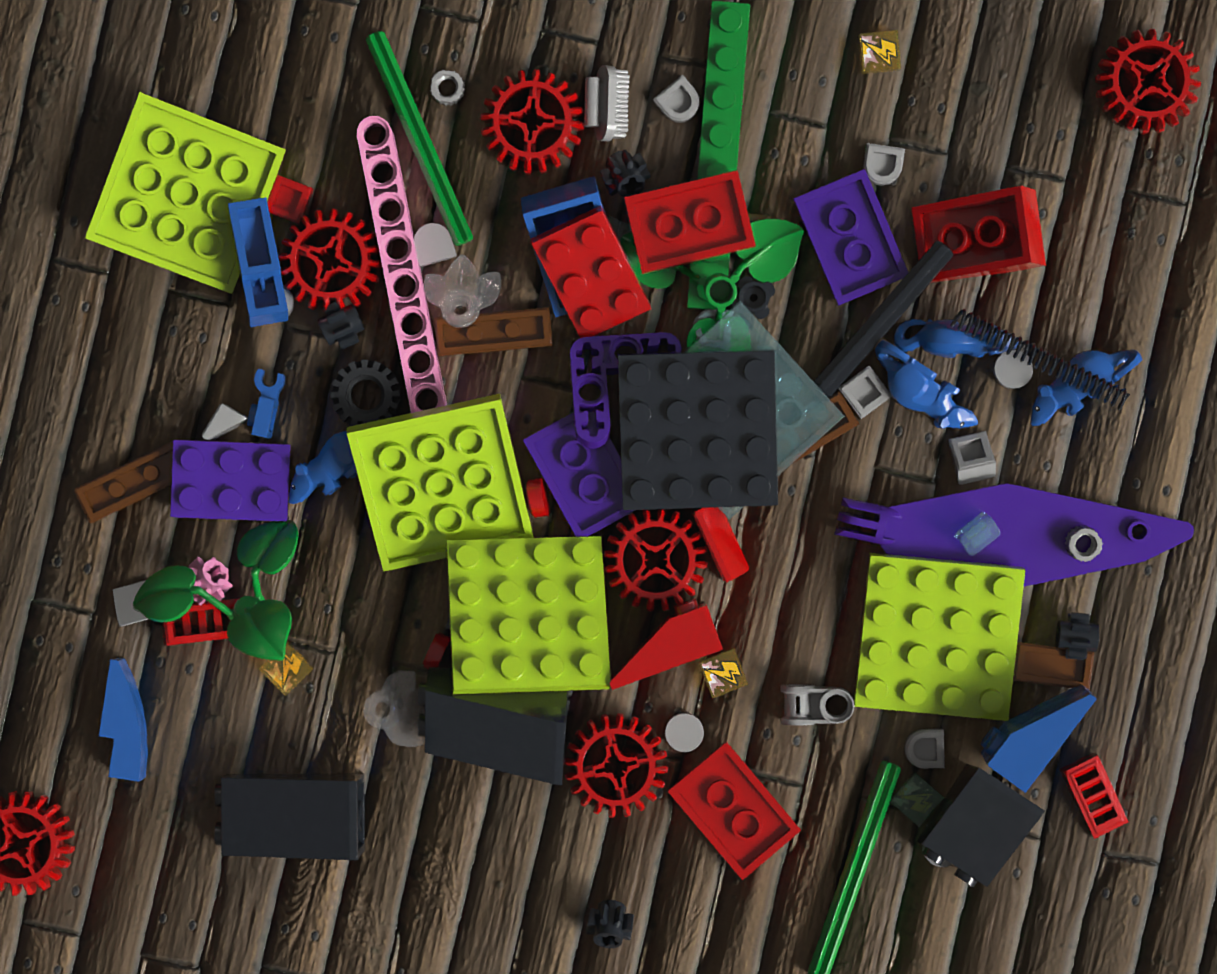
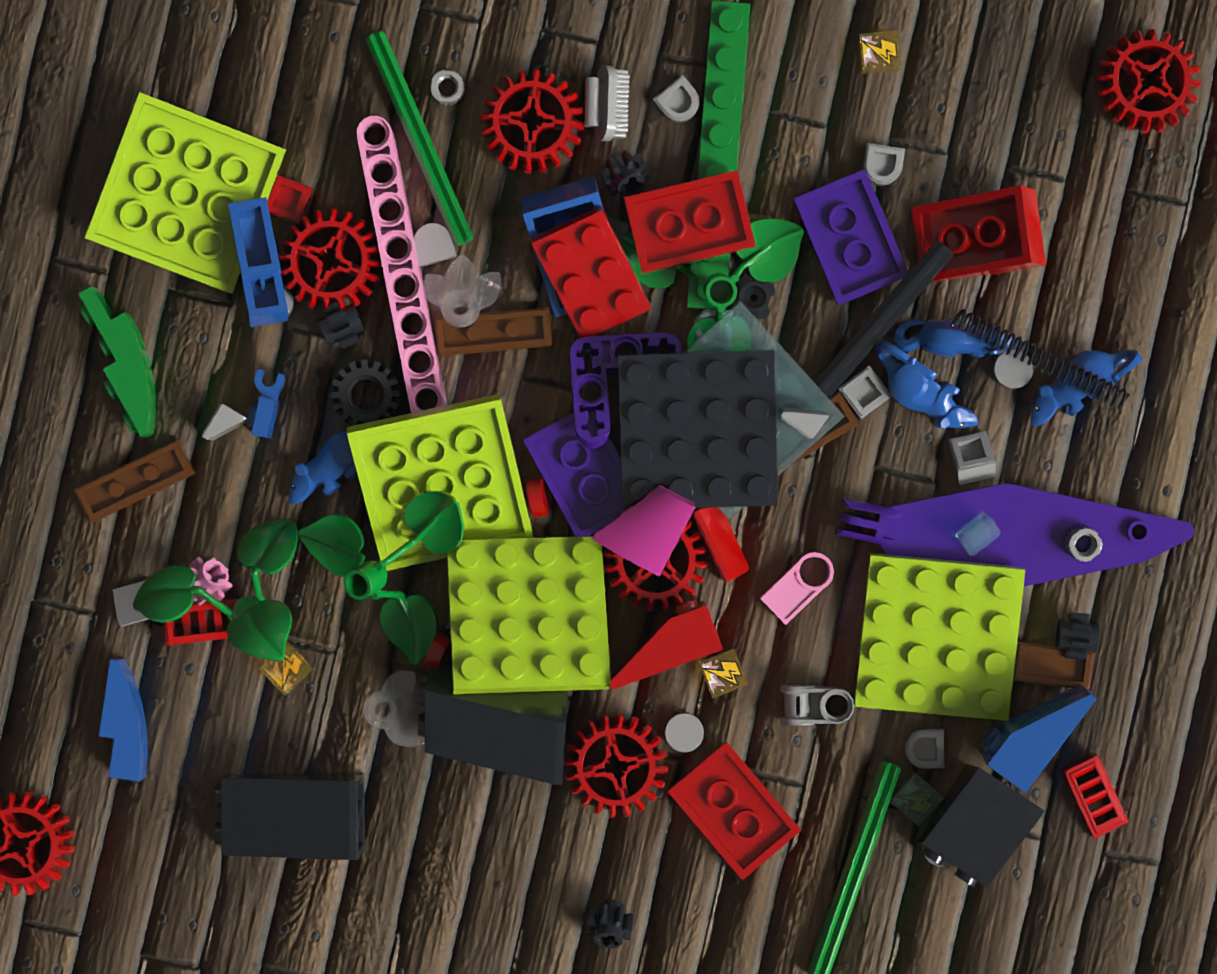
(131, 374): none -> green slope
(230, 480): dark purple plate -> none
(337, 545): none -> green plant
(648, 529): none -> dark pink slope
(790, 593): none -> bright pink piece
(804, 420): none -> light grey slope

